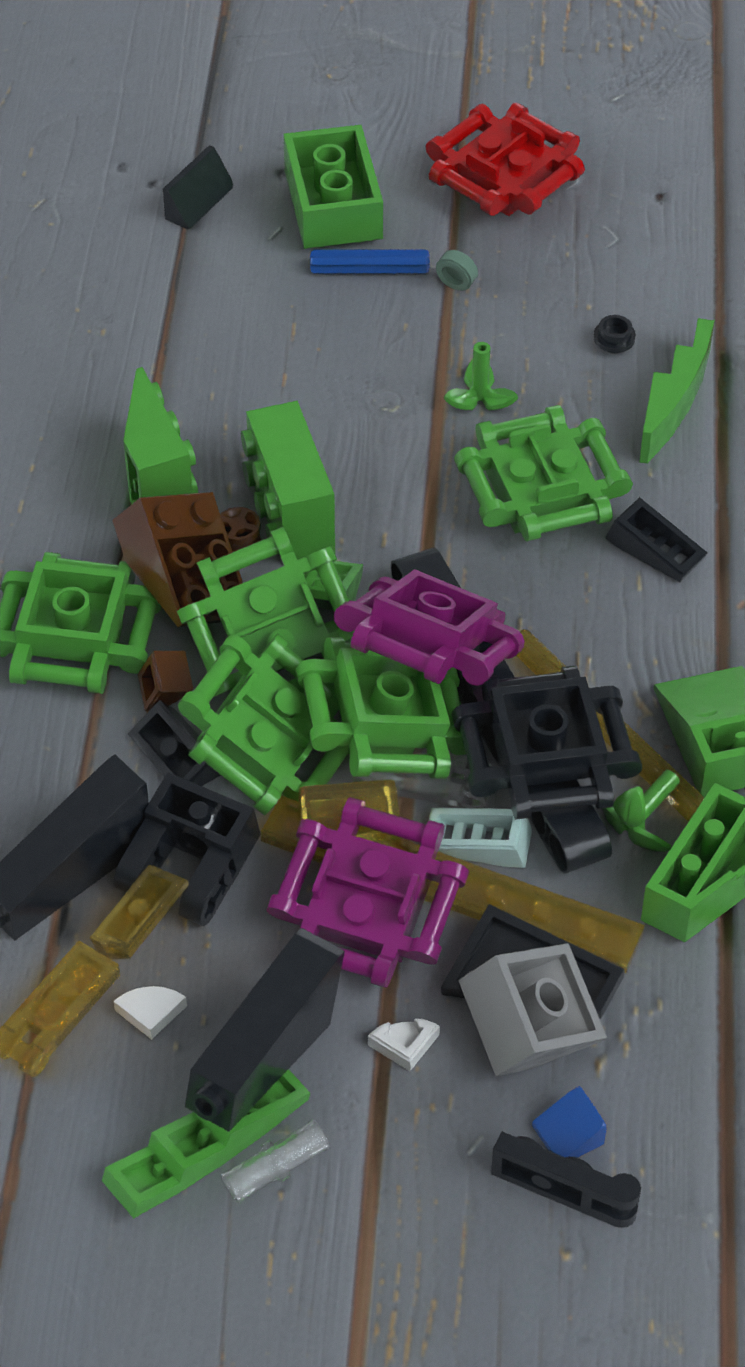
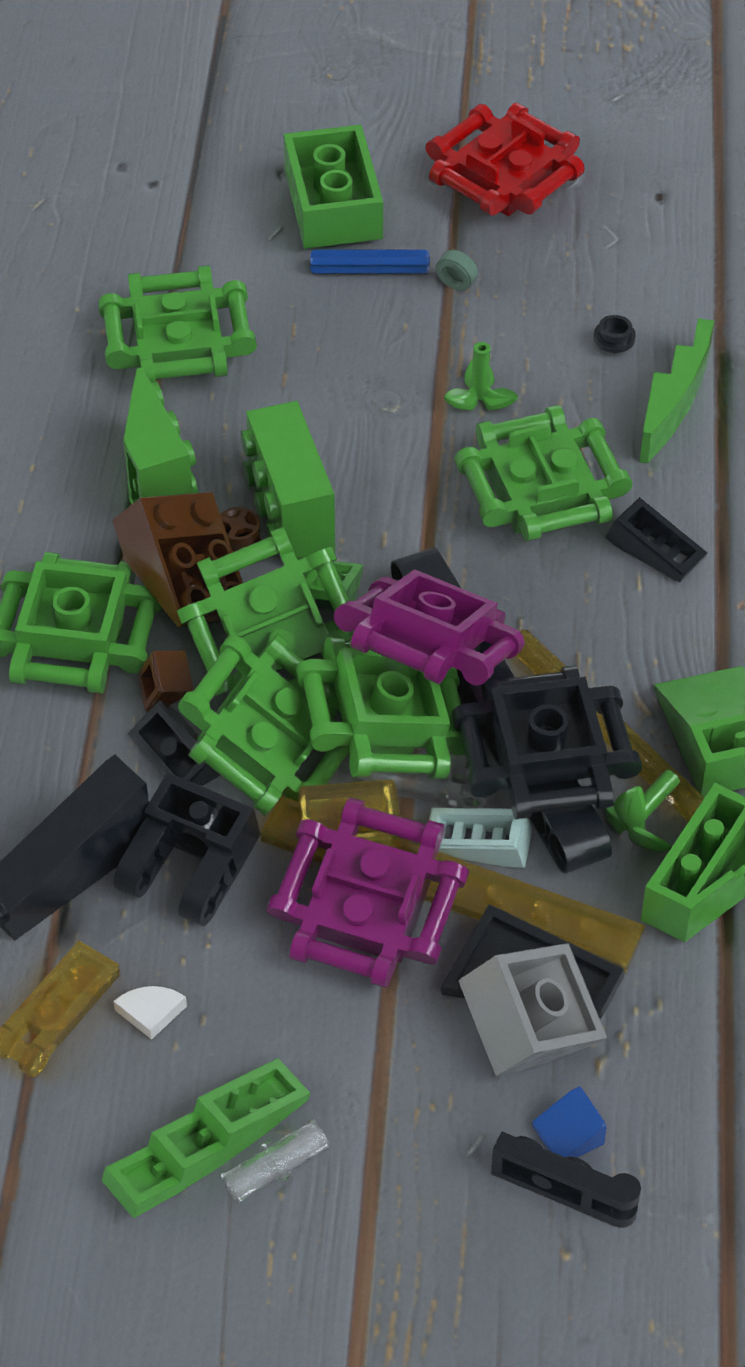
(138, 913): clear yellow slope -> none
(177, 330): none -> bright green brick
(196, 189): black slope -> none
(267, 1031): black slope -> none
(404, 1041): white tile -> none

